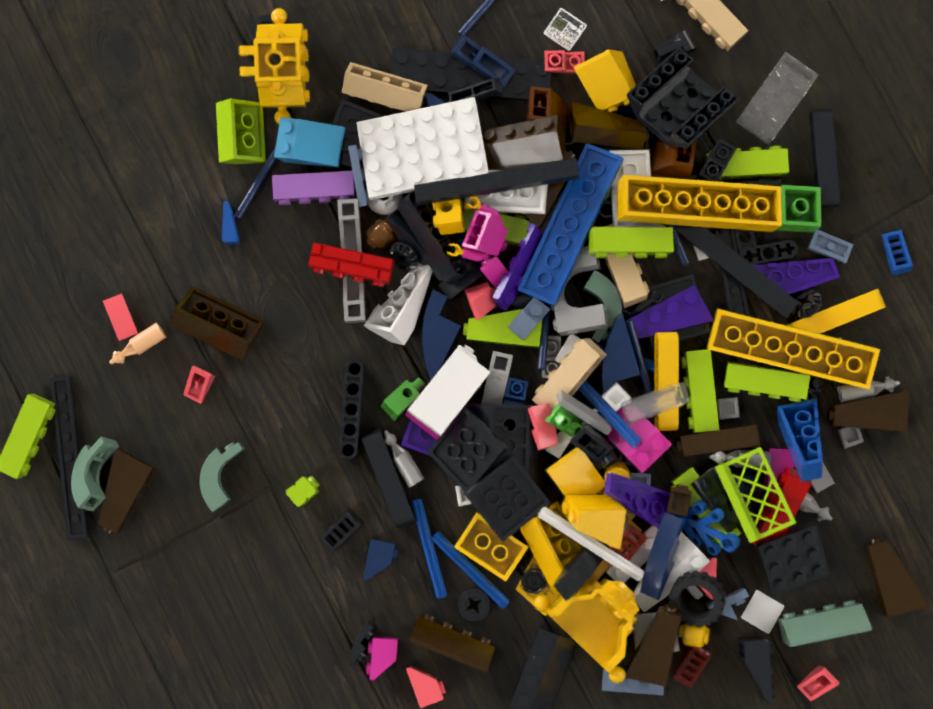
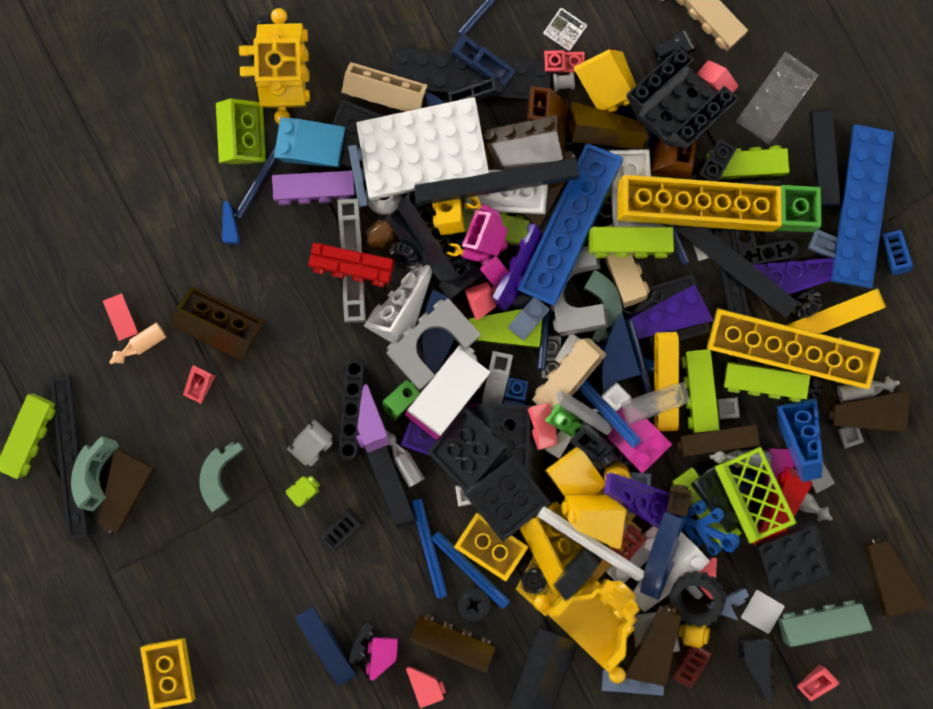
(167, 673): none -> yellow brick
(310, 443): none -> light grey brick
(325, 645): none -> dark blue slope
(370, 424): none -> medium lavender slope
(379, 557): dark blue slope -> none
(445, 317): none -> light grey arch
(563, 81): none -> light grey bush
(717, 76): none -> coral slope
(862, 206): none -> blue plate

